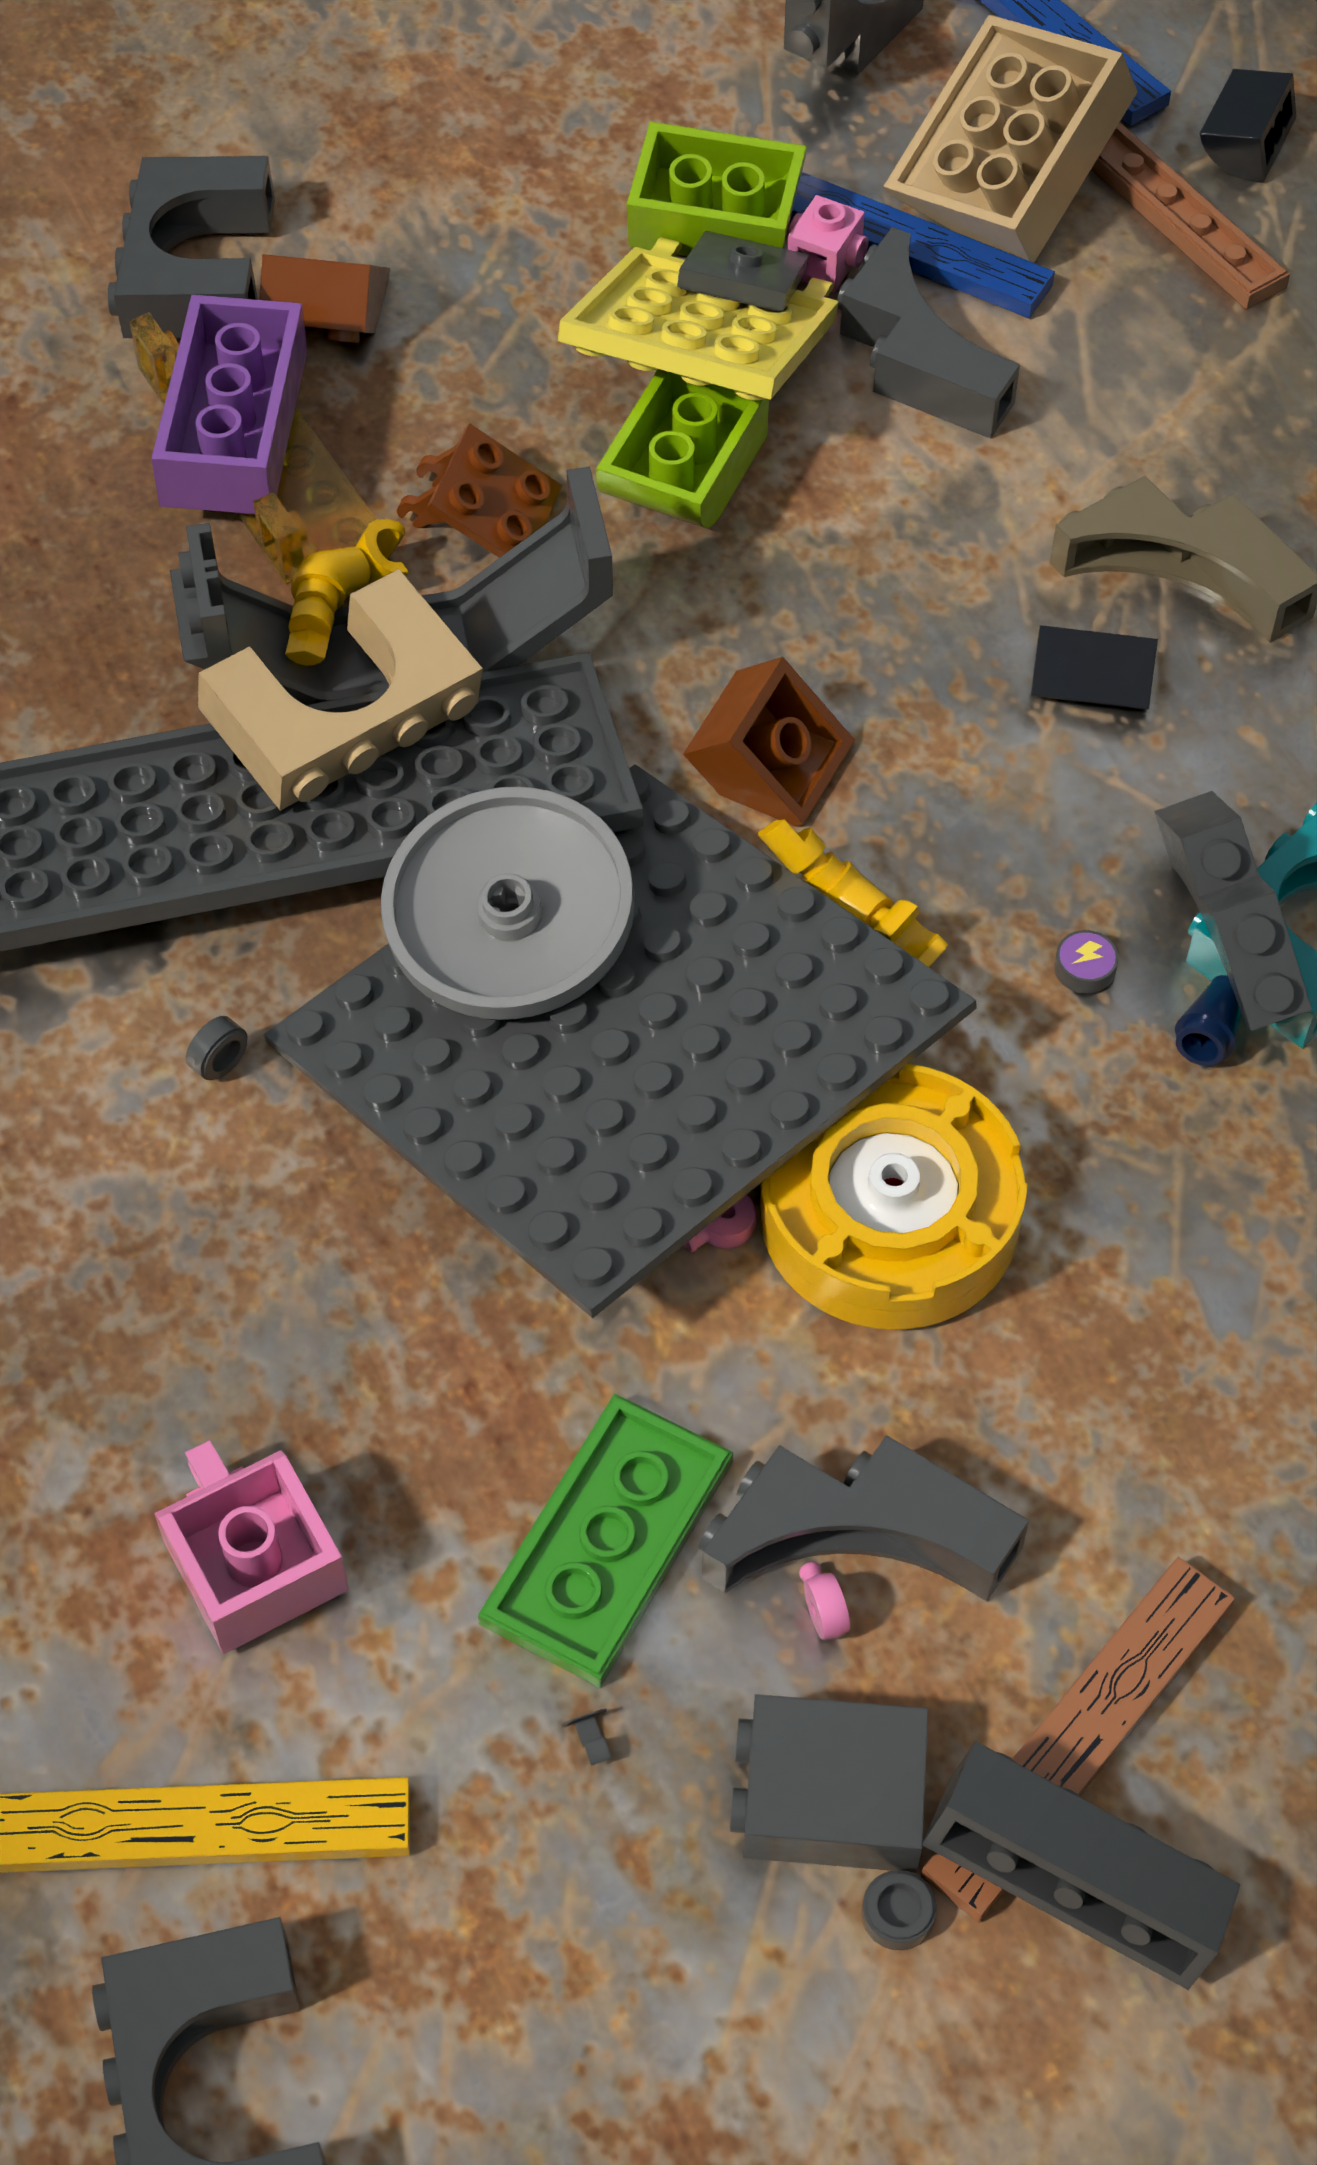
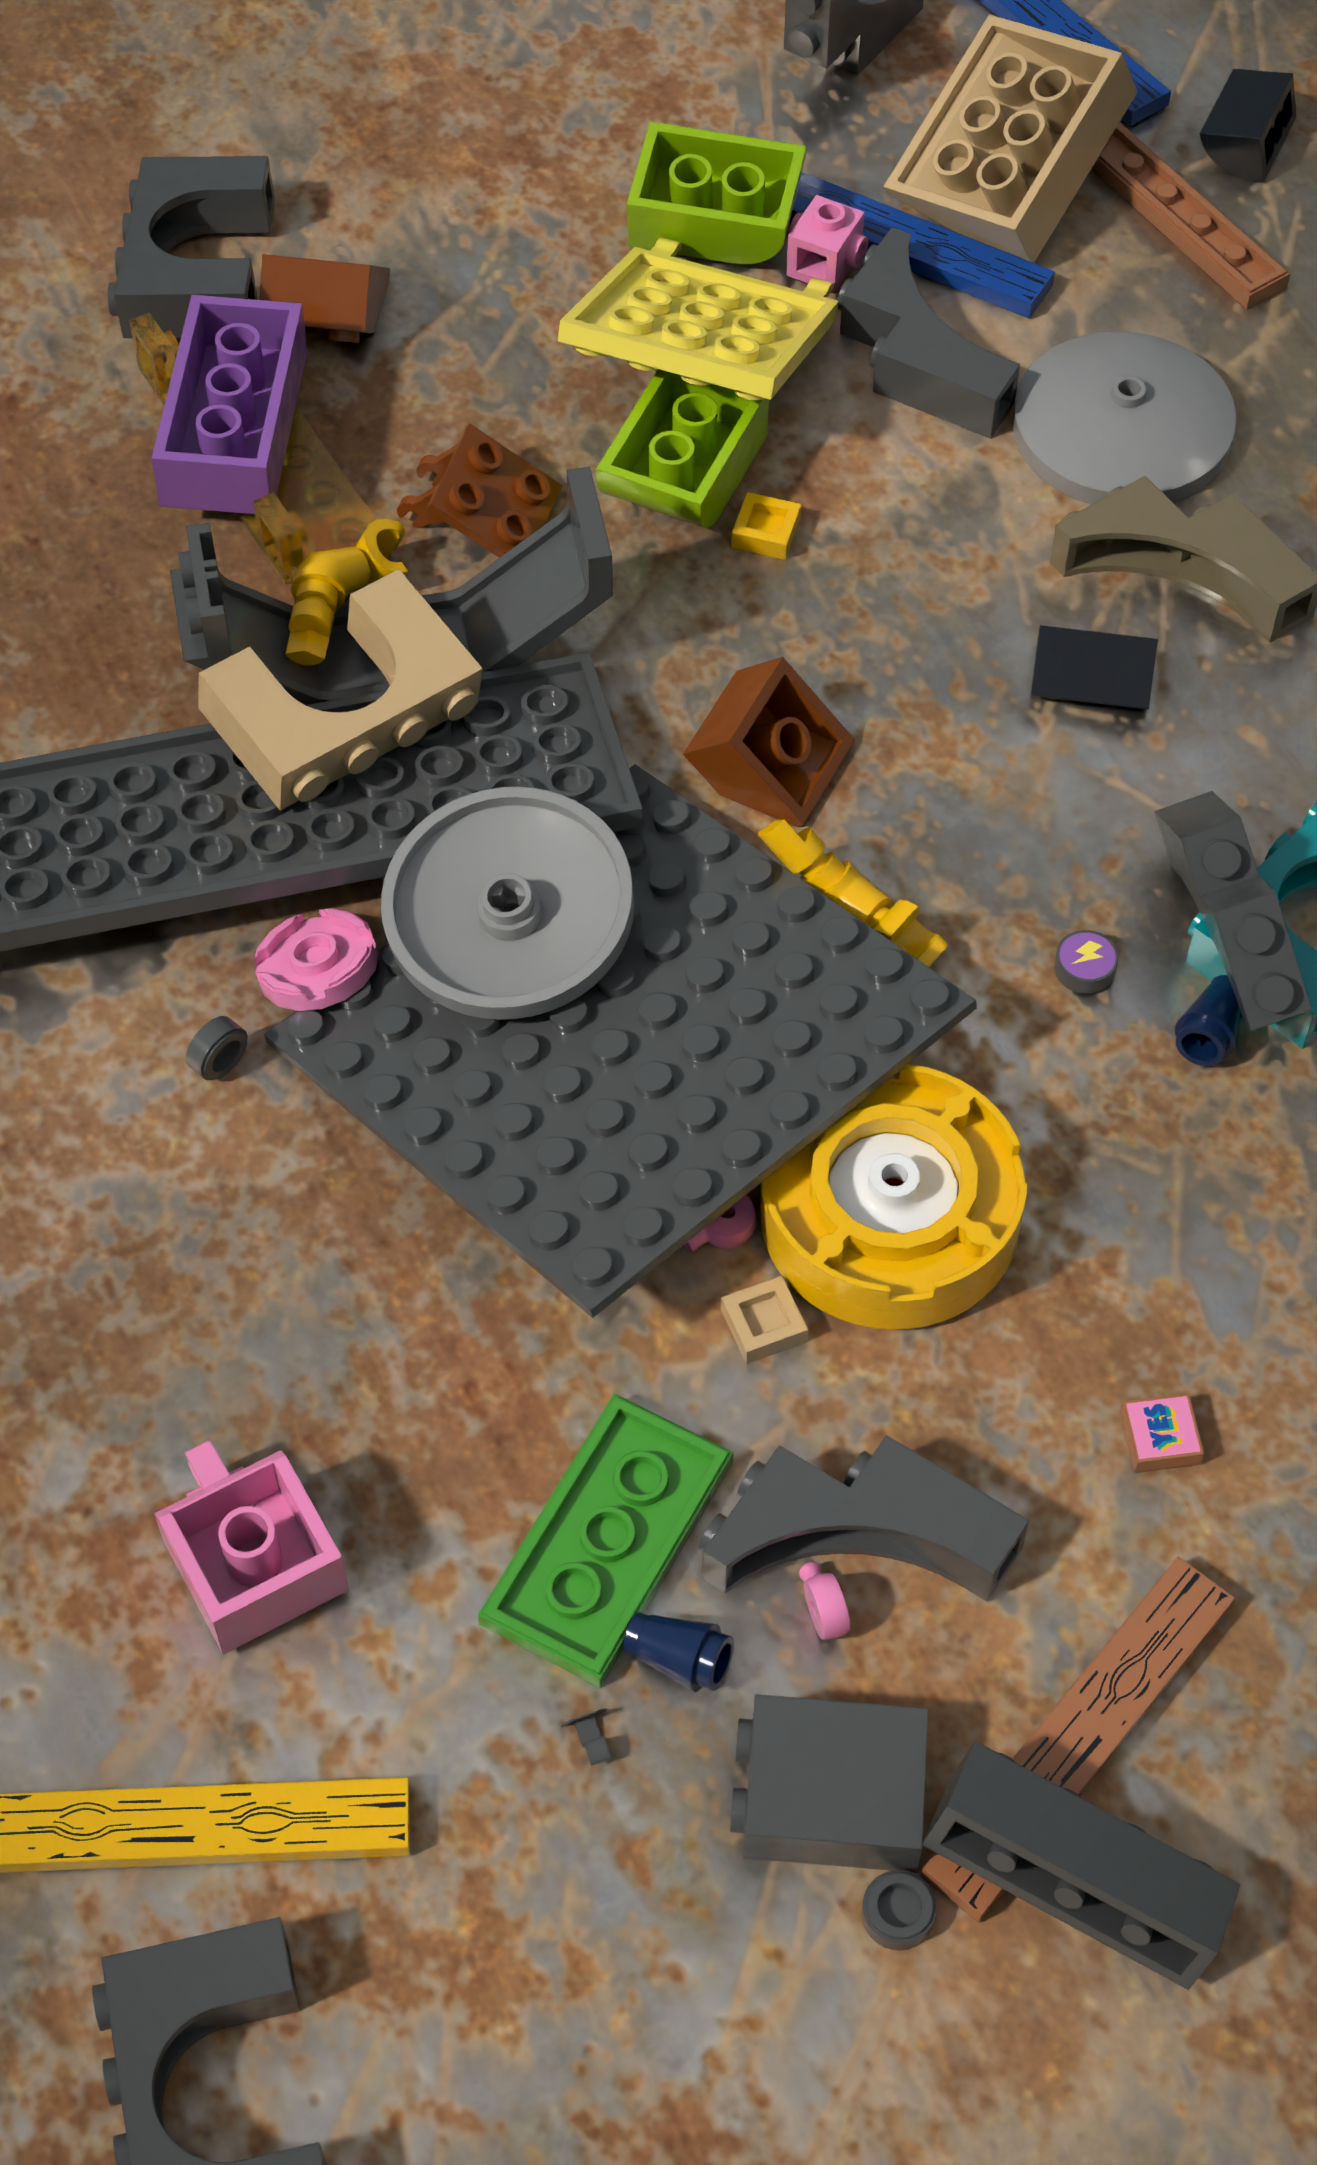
(316, 960): none -> bright pink tile
(681, 1649): none -> dark blue cone
(743, 271): dark grey plate -> none
(764, 1319): none -> tan tile
(766, 526): none -> yellow tile
(1120, 411): none -> light grey dish
(1161, 1432): none -> tile

